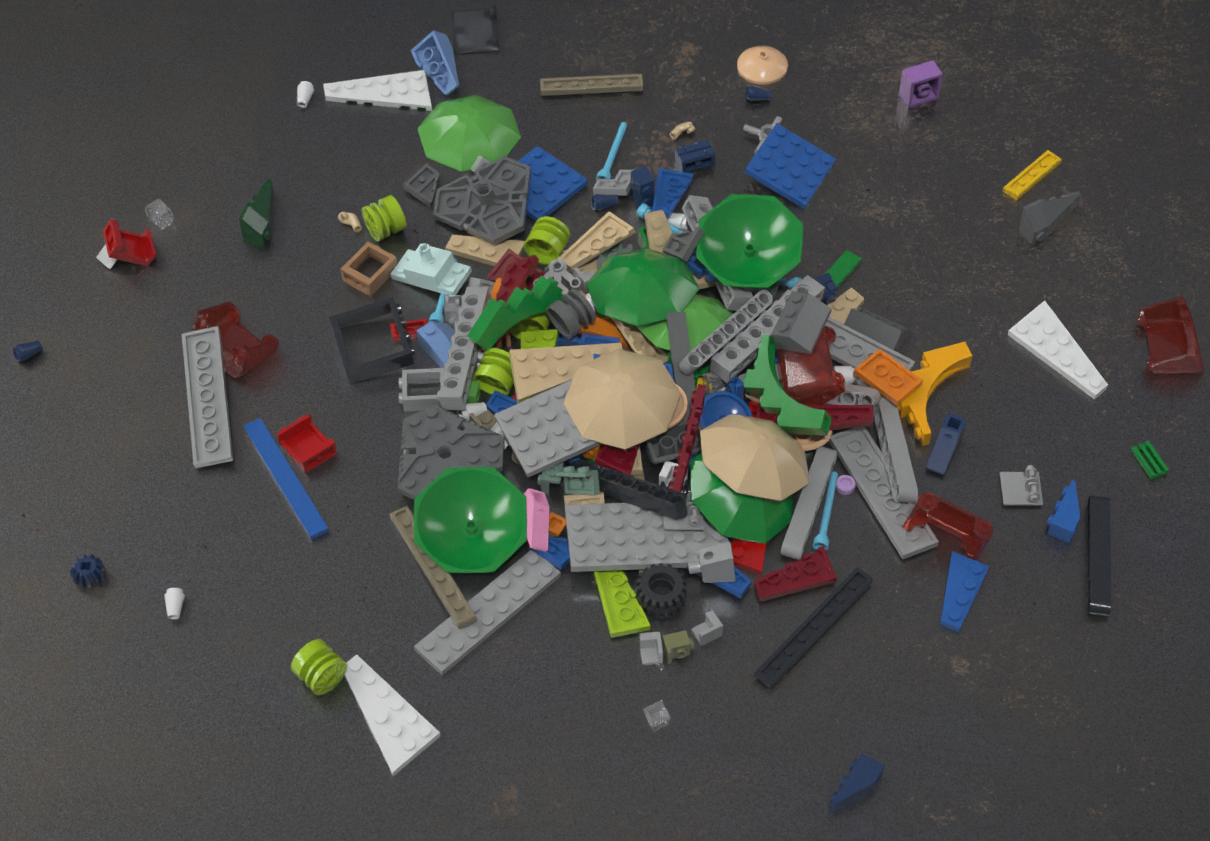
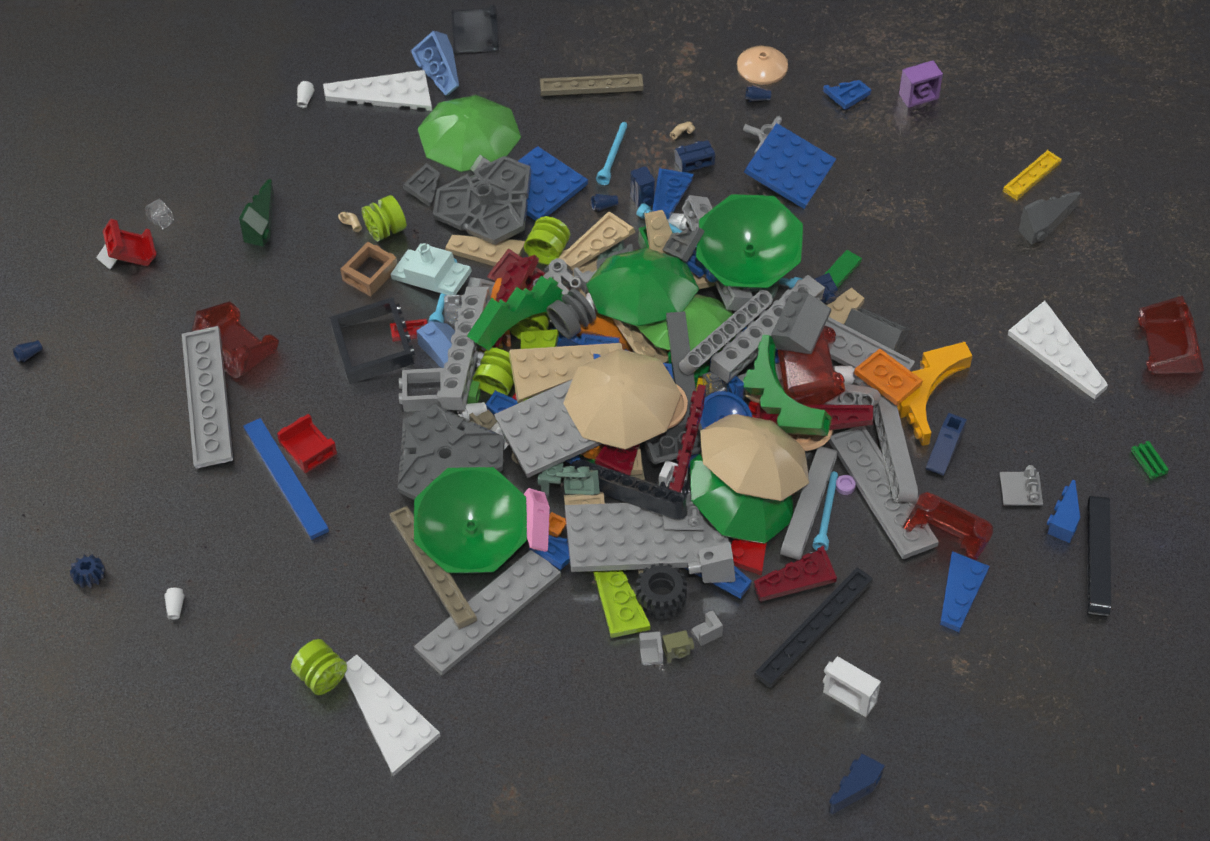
(618, 186): light grey plate -> none
(657, 715): clear brick -> none
(848, 93): none -> blue wing
(851, 686): none -> white window

